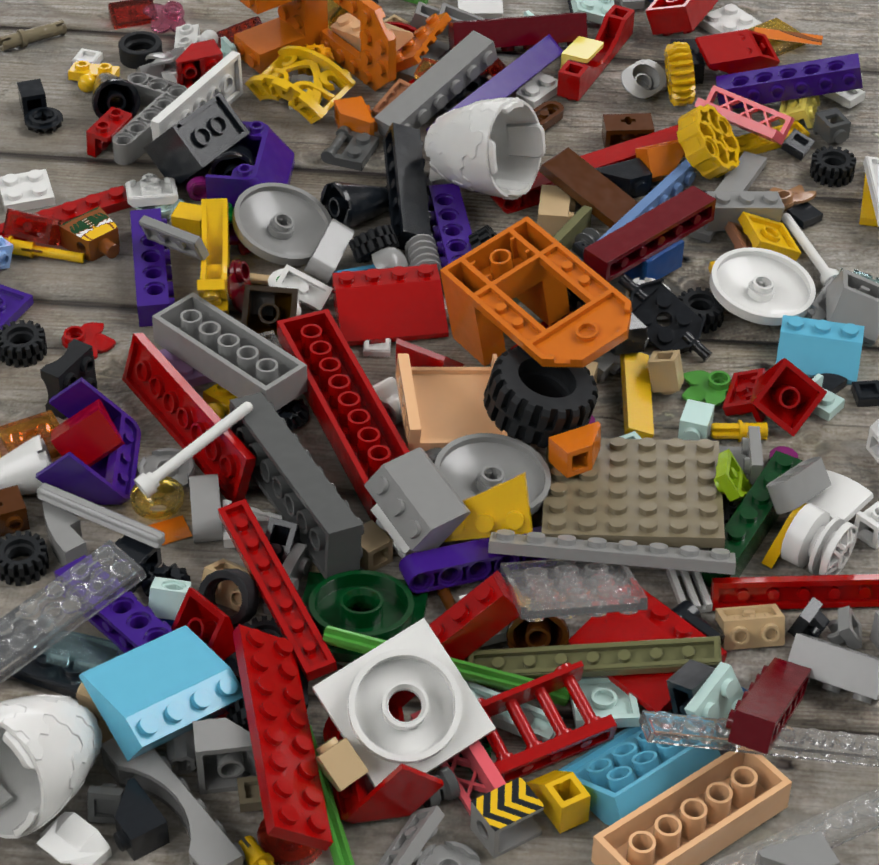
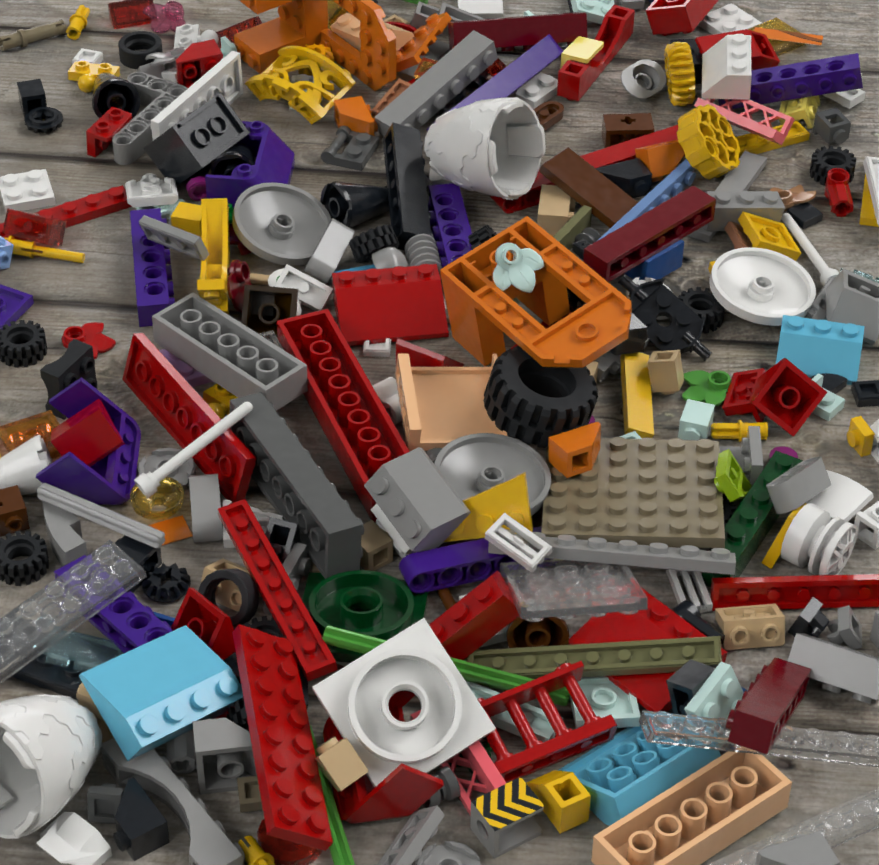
(77, 22): none -> yellow axle
(91, 234): dark orange torso -> none
(167, 596): light aqua brick -> none
(299, 414): black gear -> none
(510, 550): none -> white tile
(518, 271): none -> light aqua plate
(727, 69): none -> white slope
(797, 144): black tile -> none
(838, 192): none -> red piece
(860, 436): none -> yellow plate

